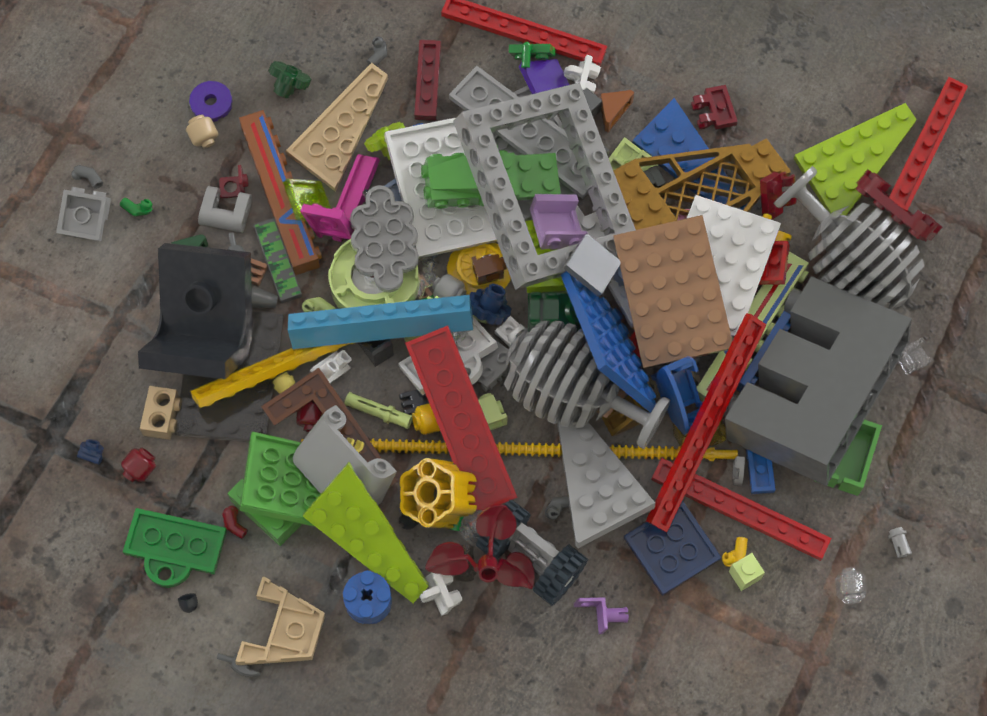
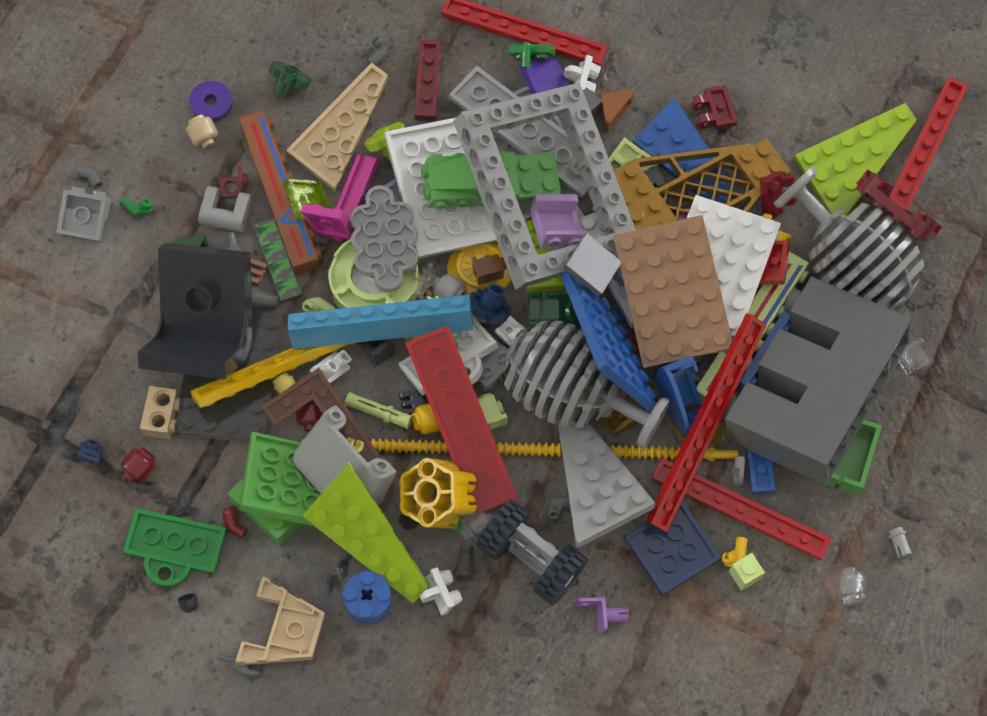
(494, 522): dark red plant -> none

